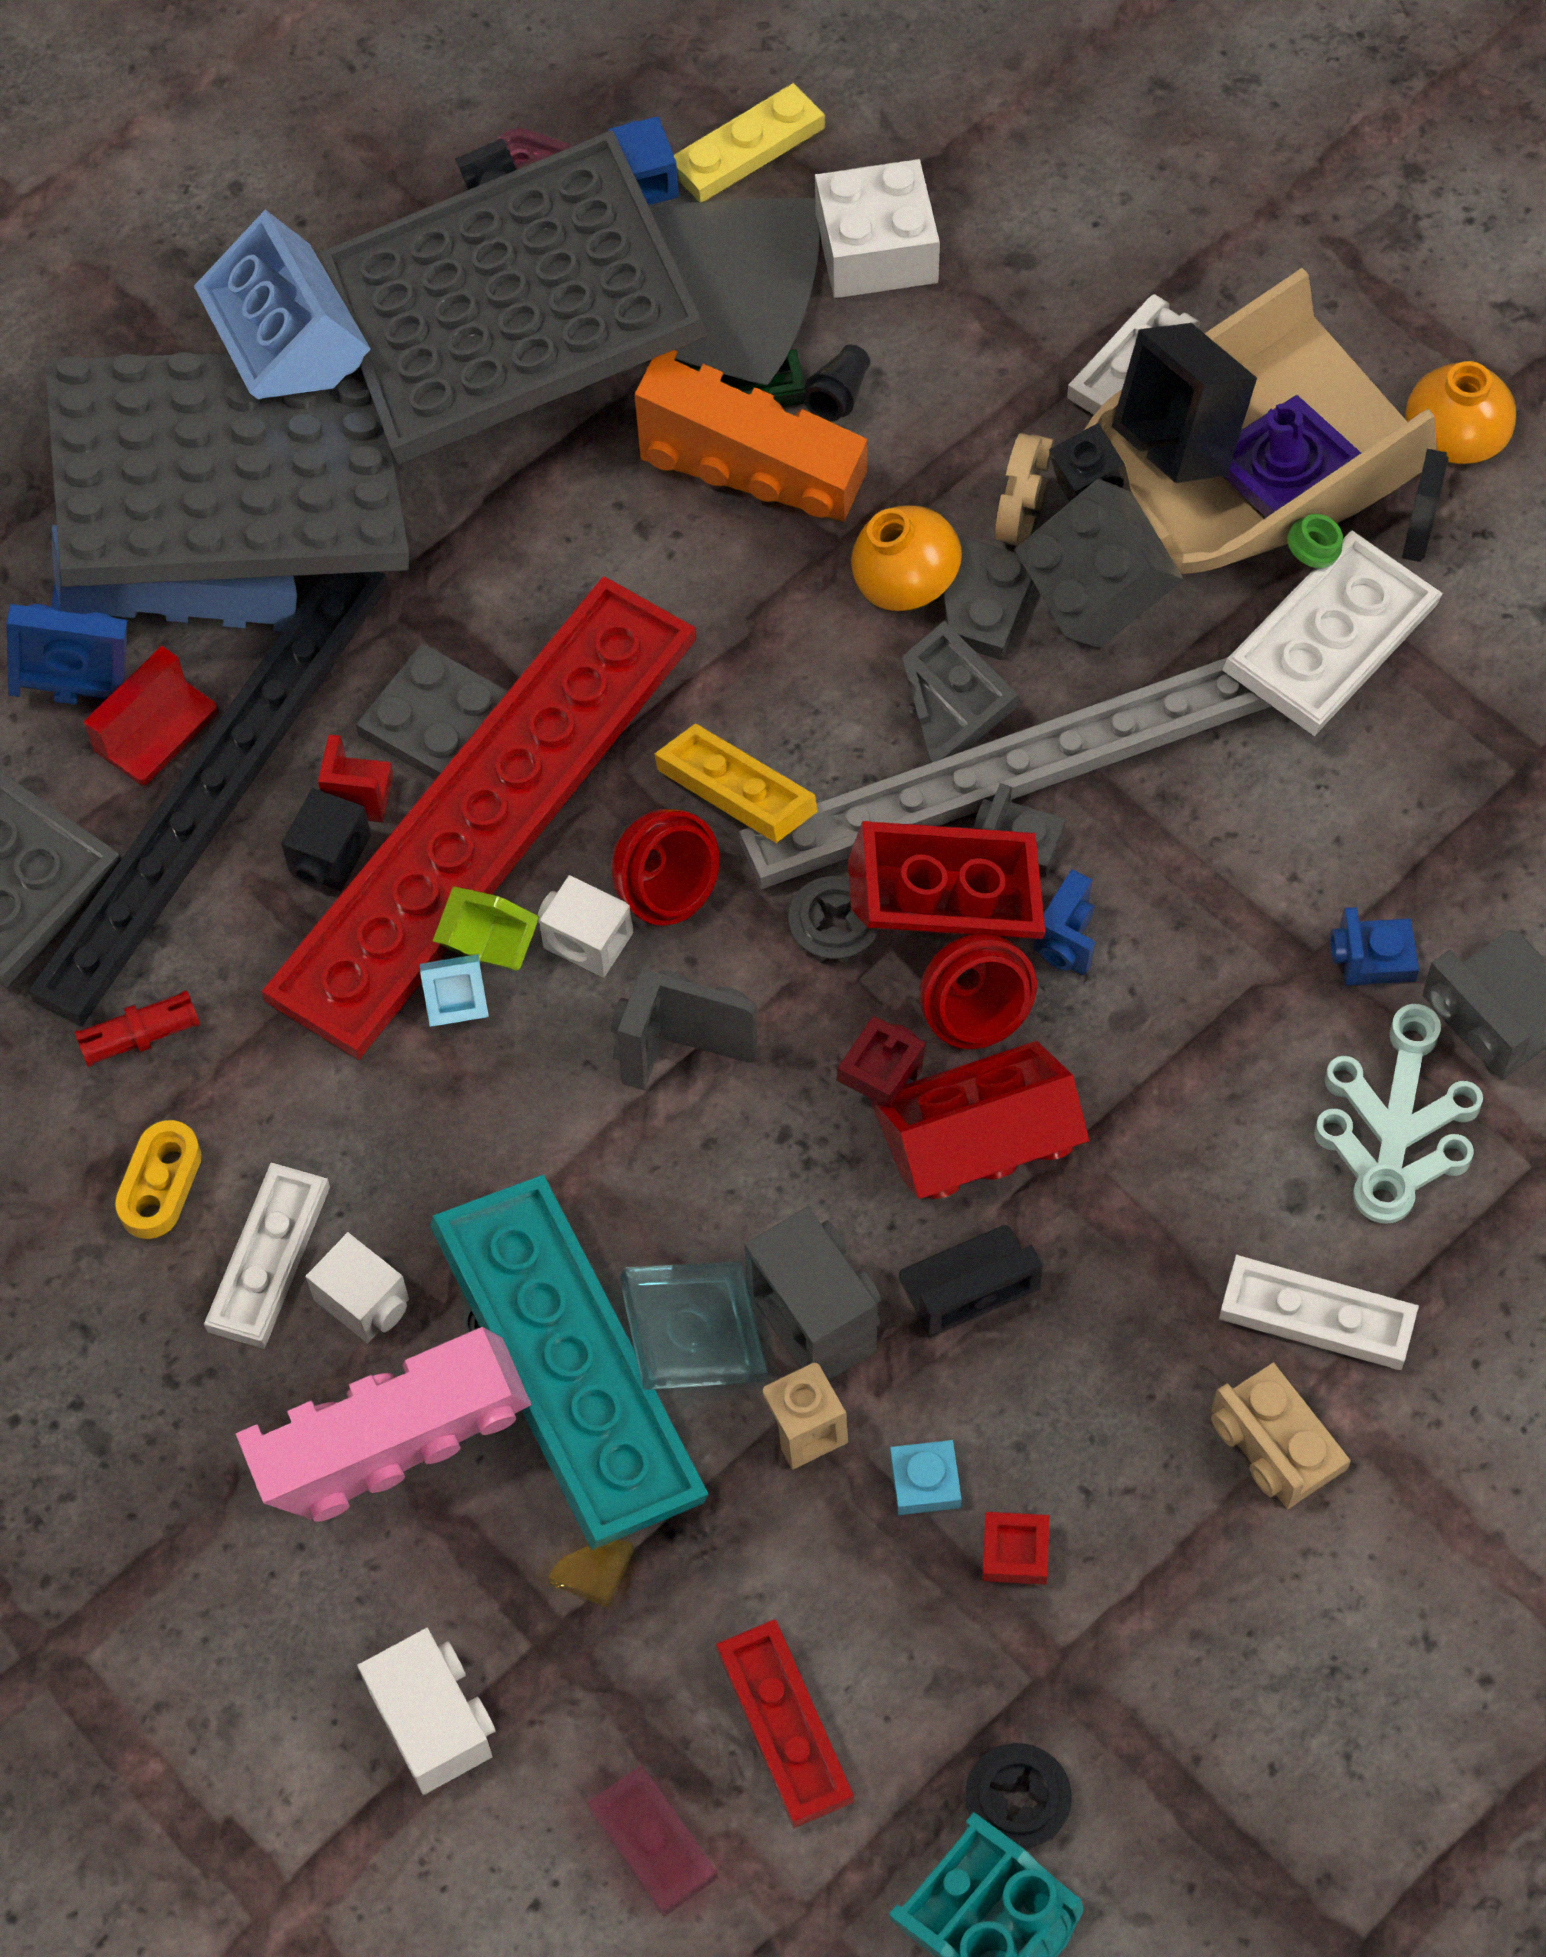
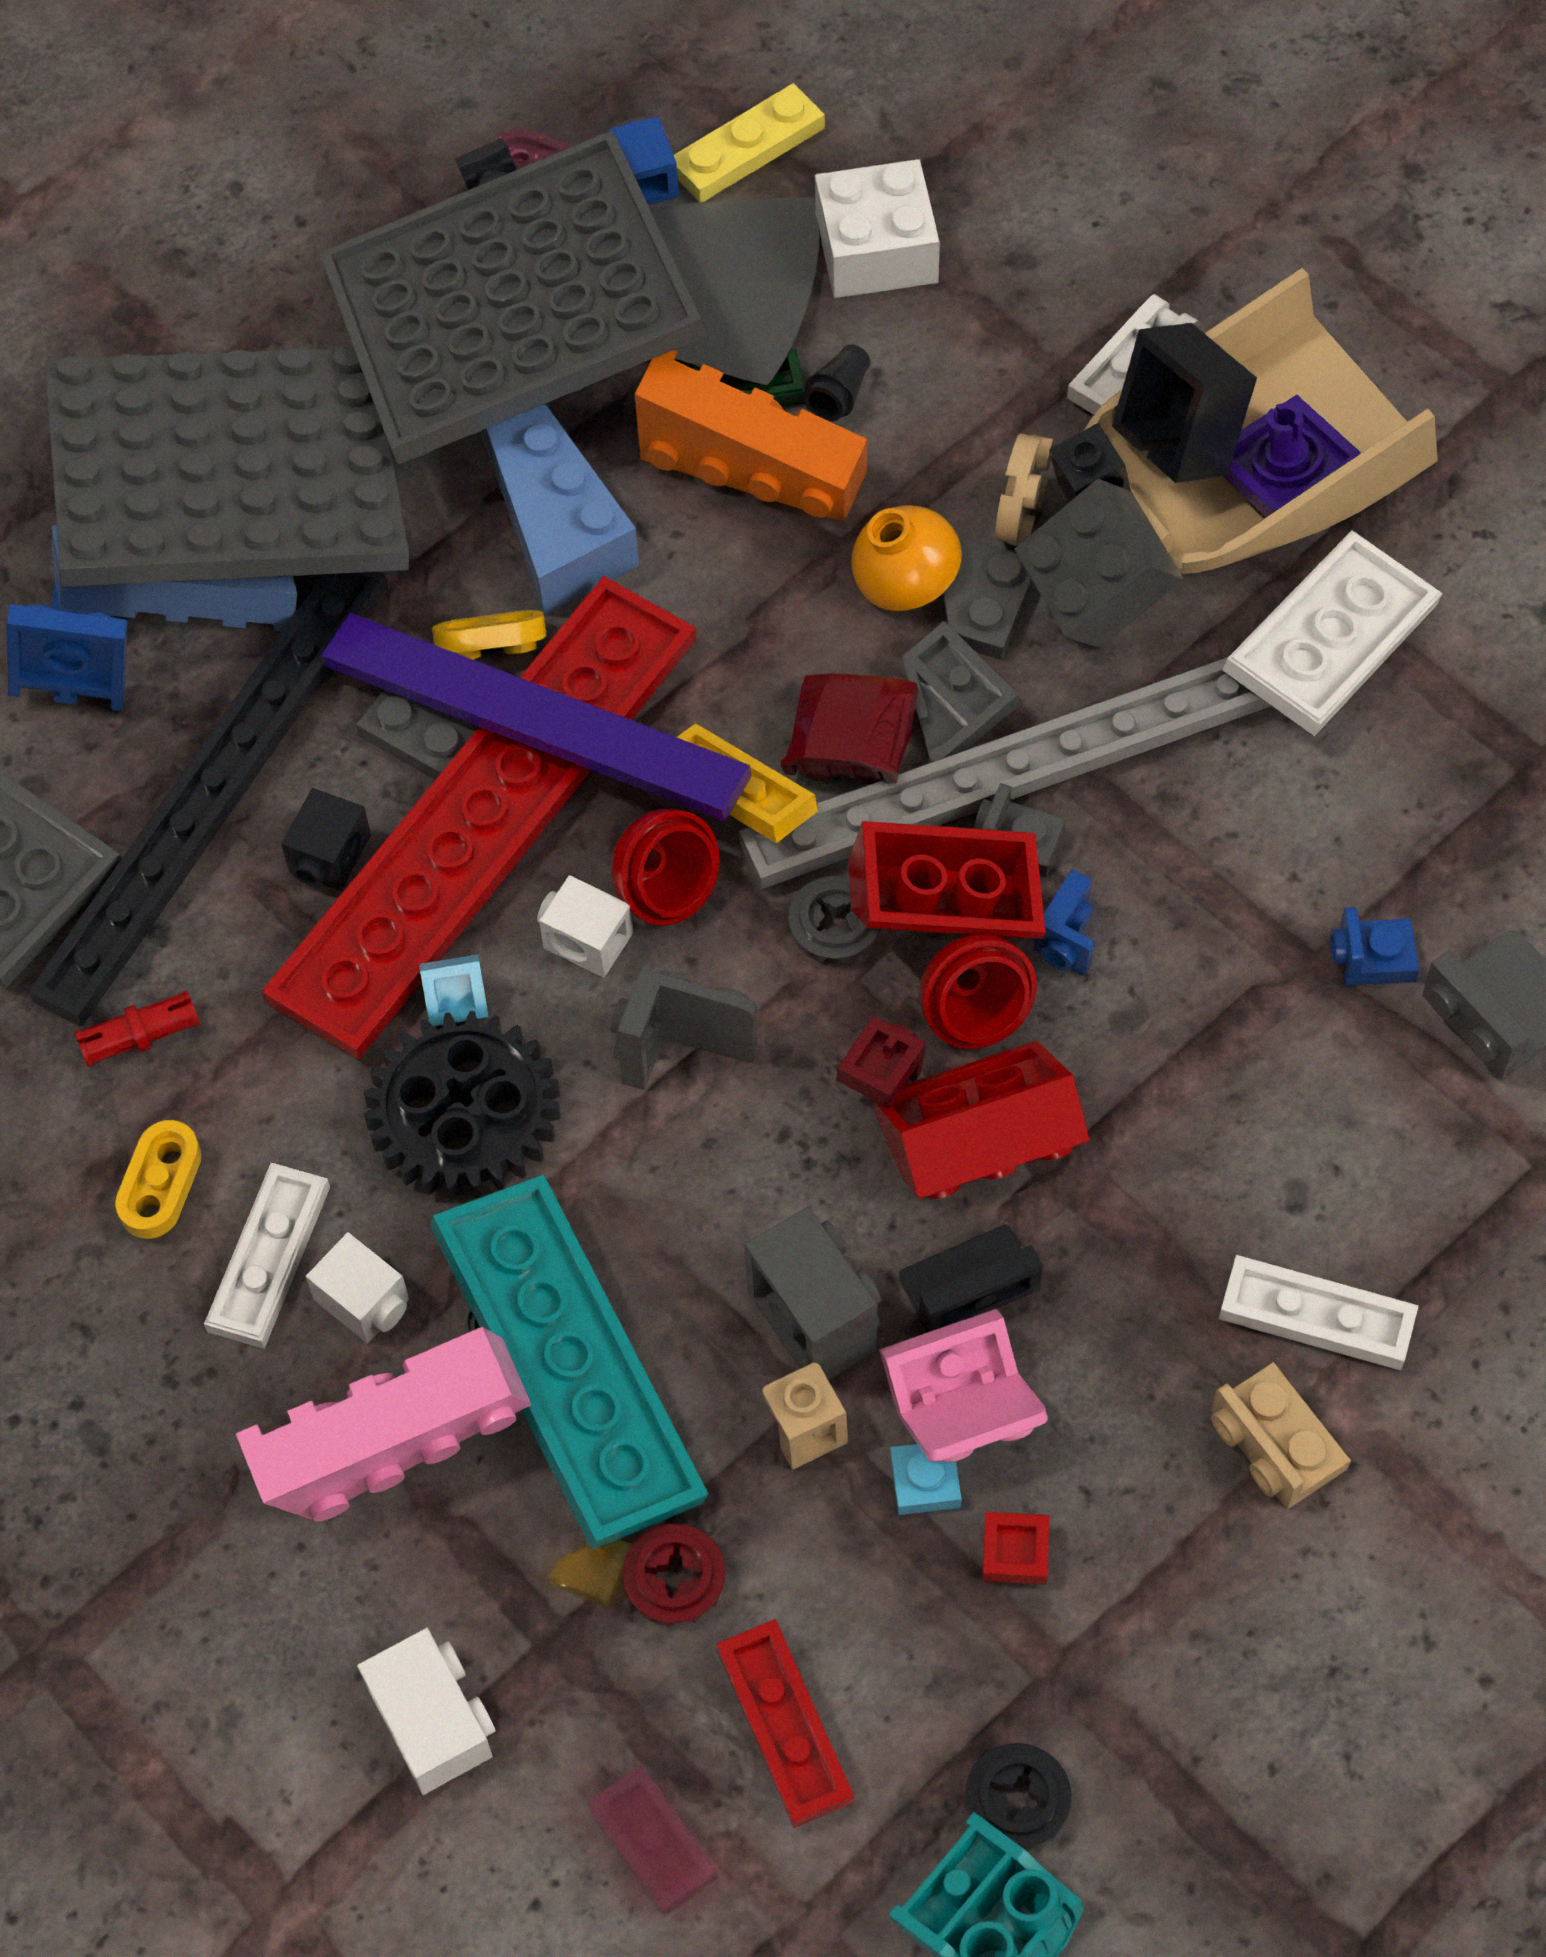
(149, 718): red panel -> none
(280, 313): light blue slope -> none
(356, 779): red panel -> none
(462, 1105): none -> black gear
(486, 927): lime panel -> none
(511, 630): none -> yellow plate
(538, 716): none -> dark purple tile
(558, 508): none -> medium blue wedge
(654, 1554): none -> dark red gear
(692, 1325): clear light blue tile -> none
(851, 727): none -> dark red slope
(961, 1388): none -> bright pink bracket
(1315, 540): bright green plate -> none
(1397, 1126): light aqua plant -> none
(1425, 505): black tile -> none
(1470, 410): light orange piece -> none

